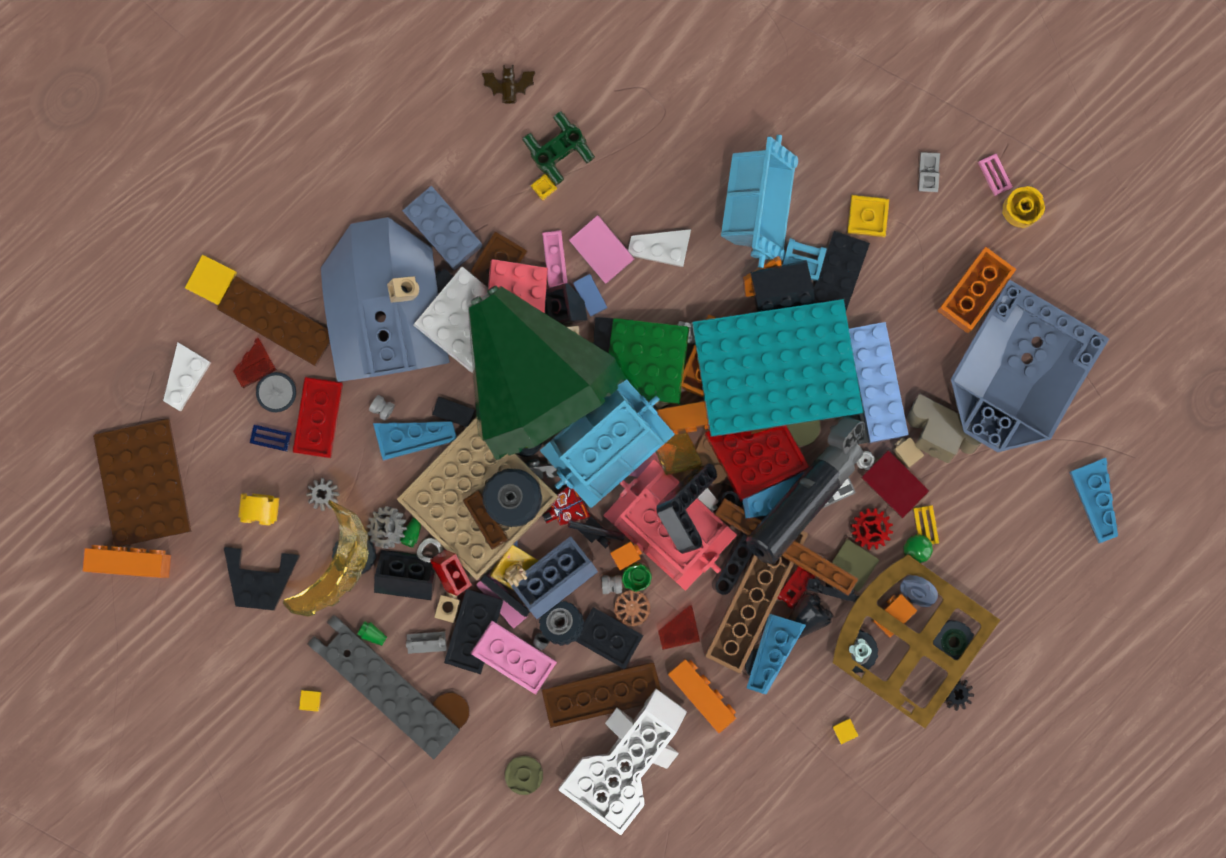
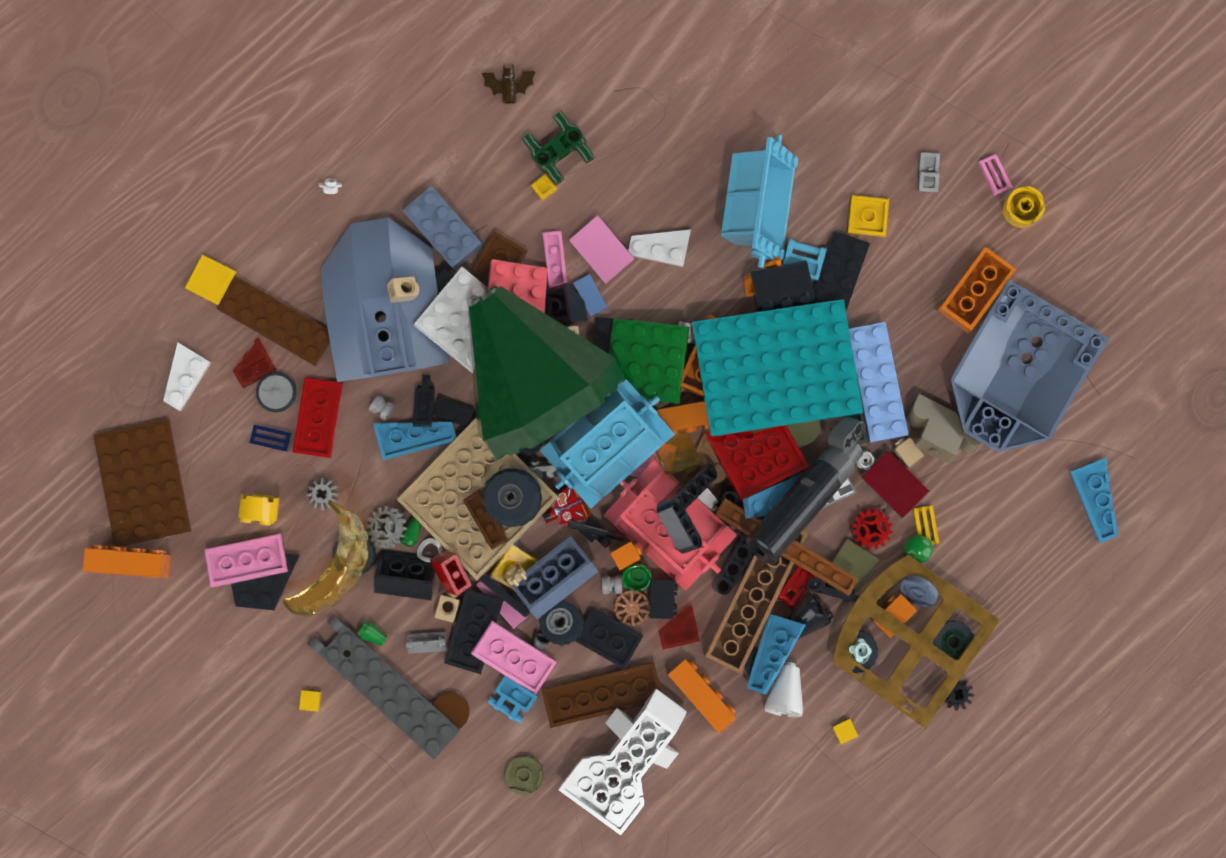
(246, 560): none -> bright pink tile
(330, 186): none -> white plate
(424, 403): none -> black hinge
(515, 694): none -> dark azure plate
(662, 599): none -> black brick
(786, 693): none -> white cone

